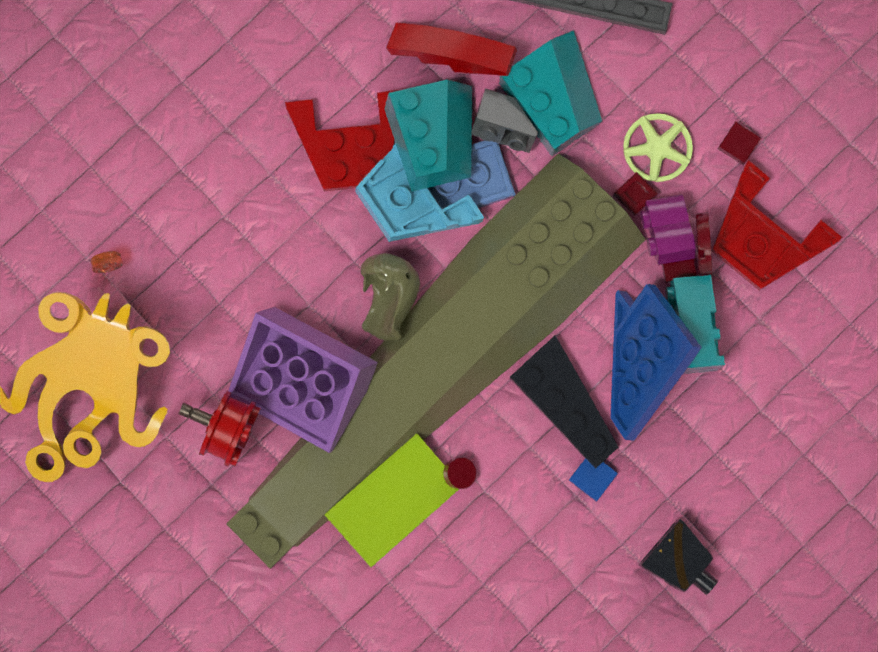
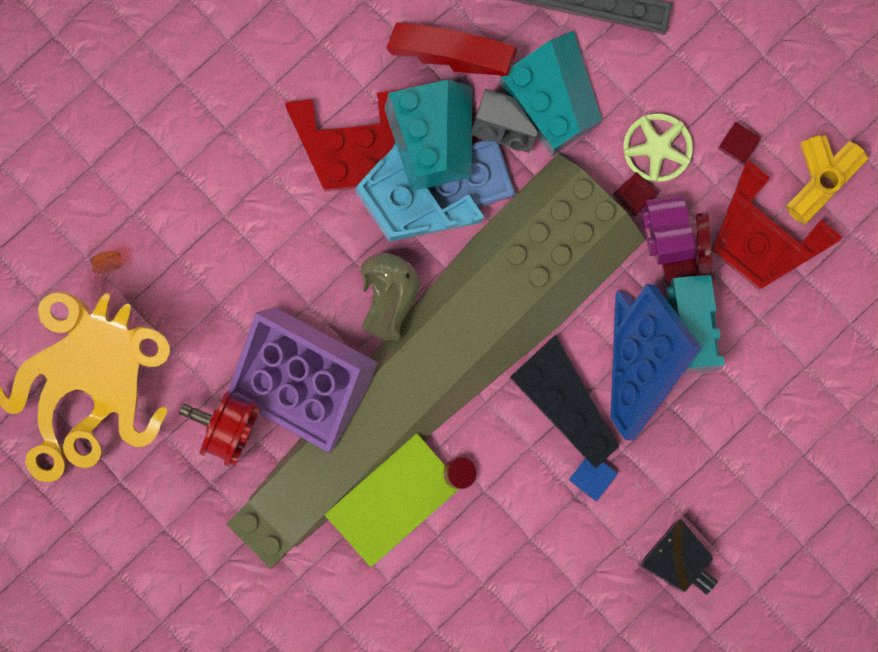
(822, 164): none -> yellow piece

